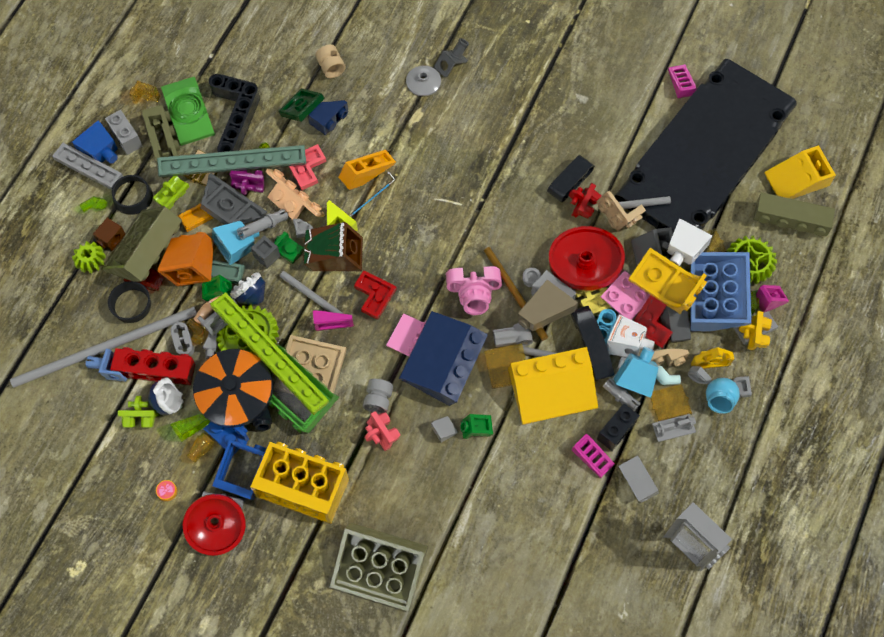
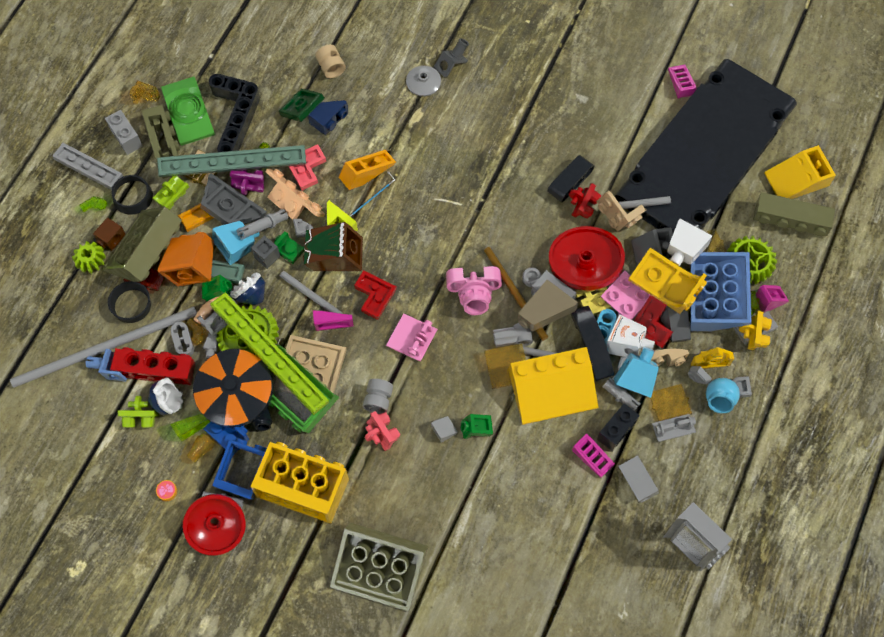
(97, 143): blue torso -> none
(443, 357): dark blue slope -> none
(666, 379): light aqua arm -> none

